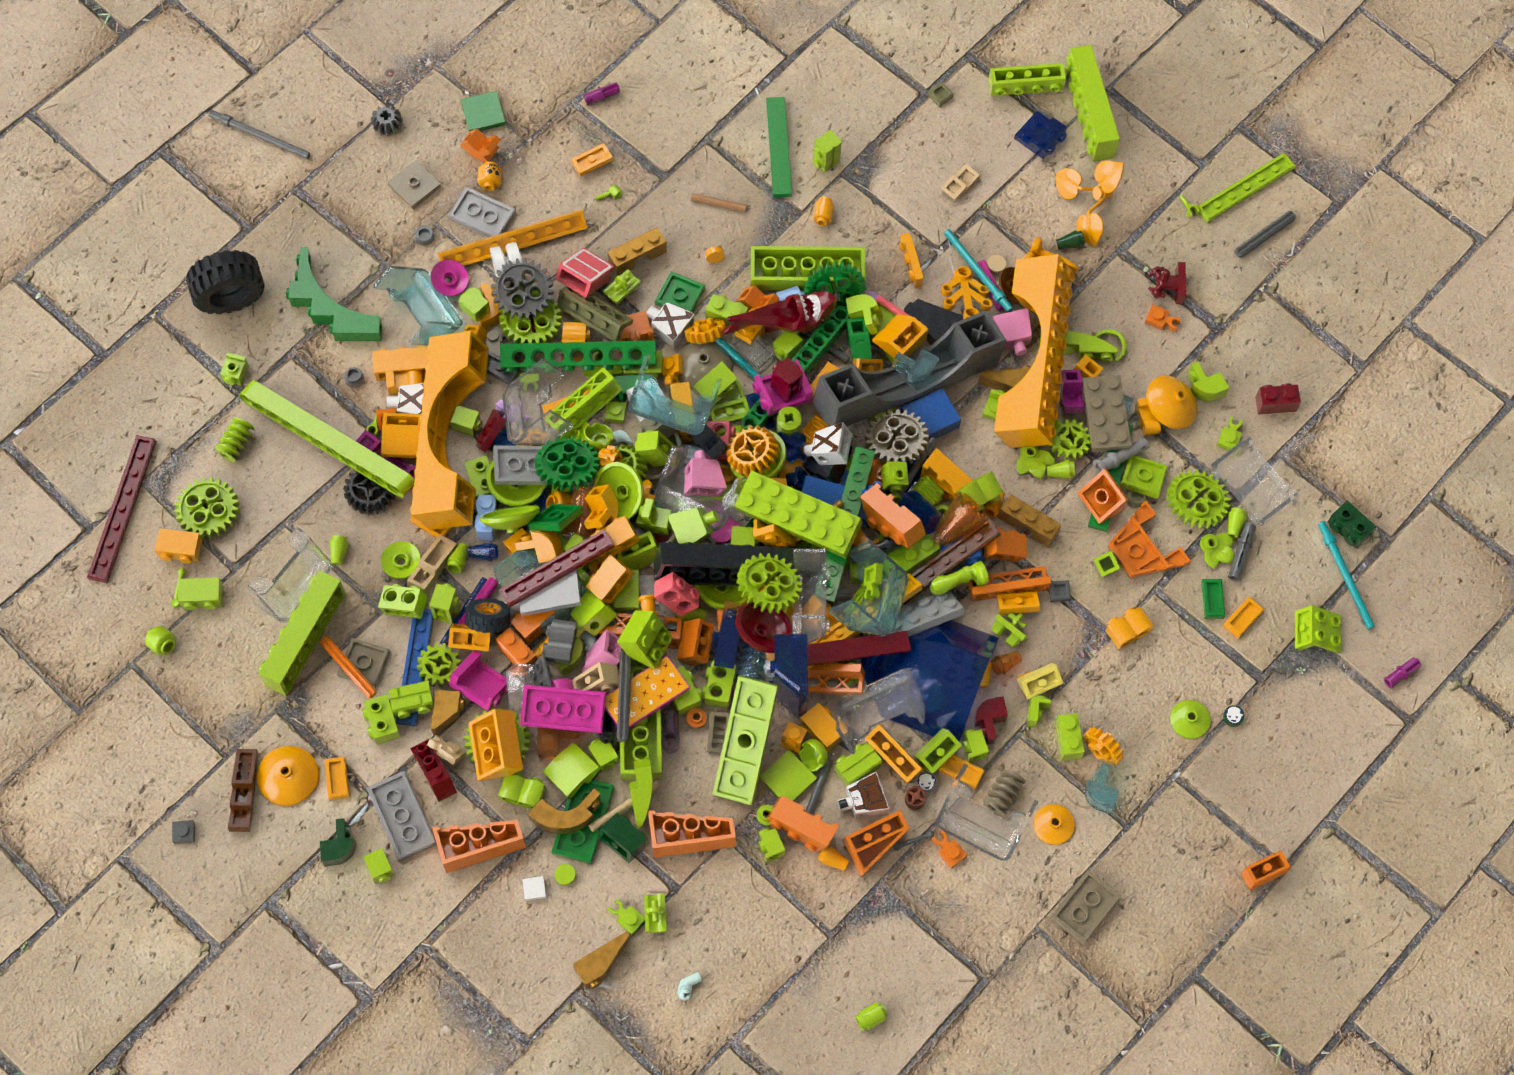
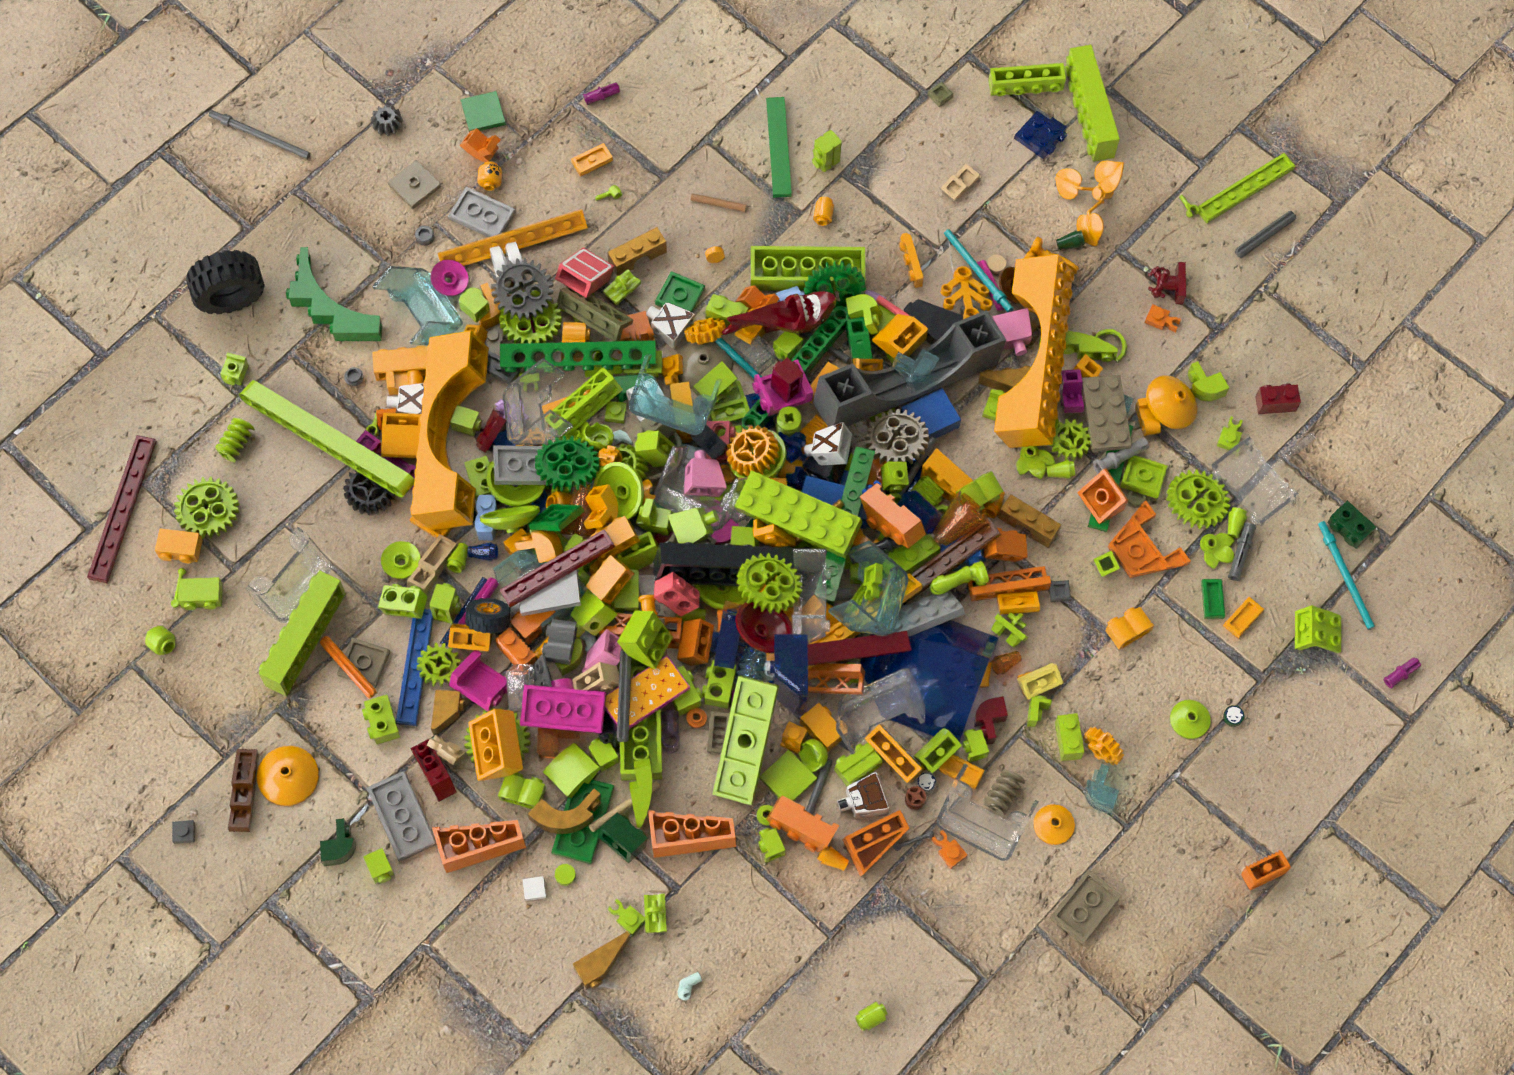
(337, 778): light orange tile -> none
(338, 549): lime cone -> none
(411, 699): lime brick -> none

